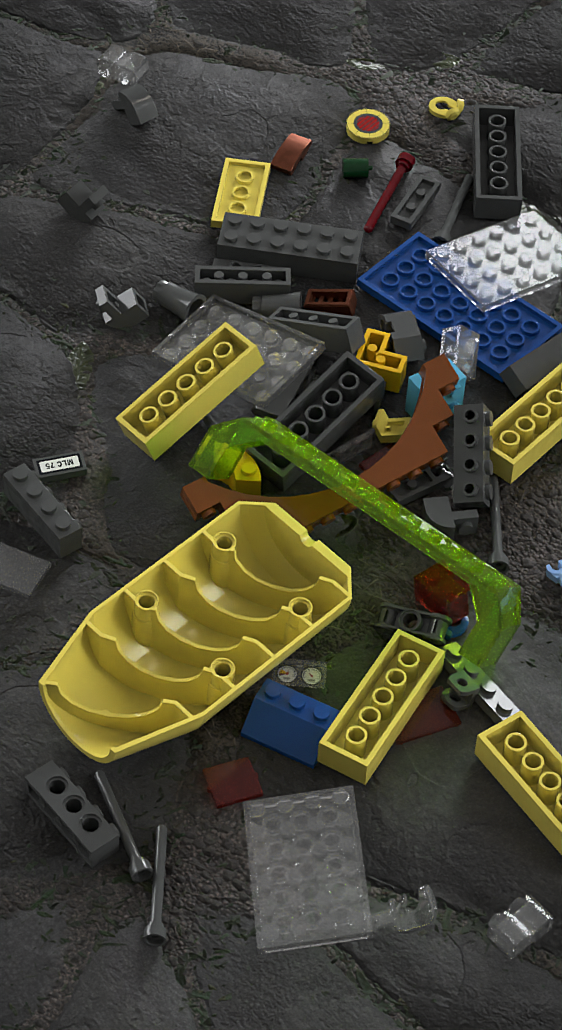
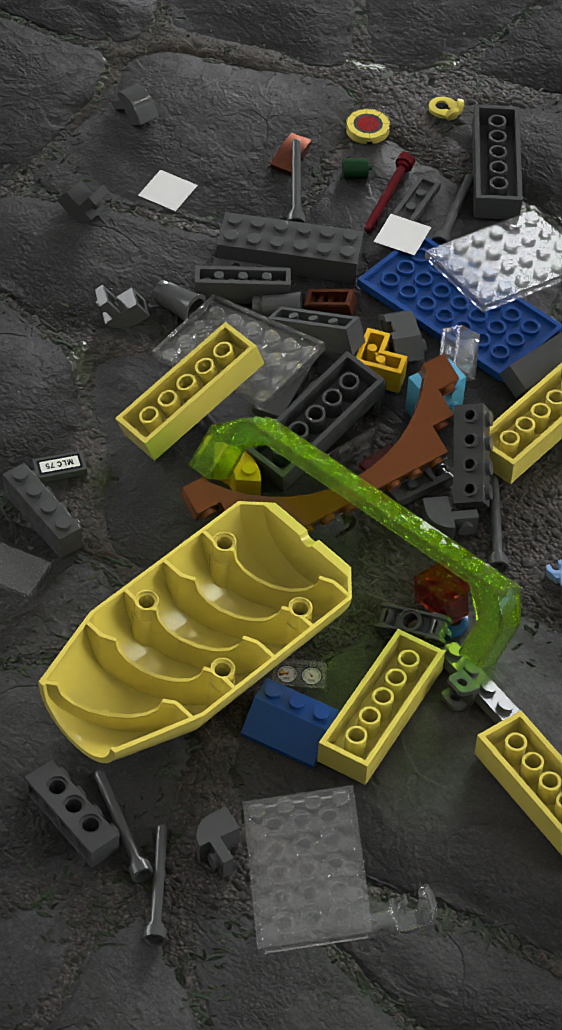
(122, 65): clear brick -> none
(167, 190): none -> white sticker
(213, 838): none -> dark grey brick
(232, 782): clear red piece -> none
(240, 189): light yellow plate -> none
(296, 213): none -> dark grey piece
(389, 429): light yellow bracket -> none
(402, 234): none -> white sticker
(429, 718): clear red piece -> none
(519, 926): clear brick -> none

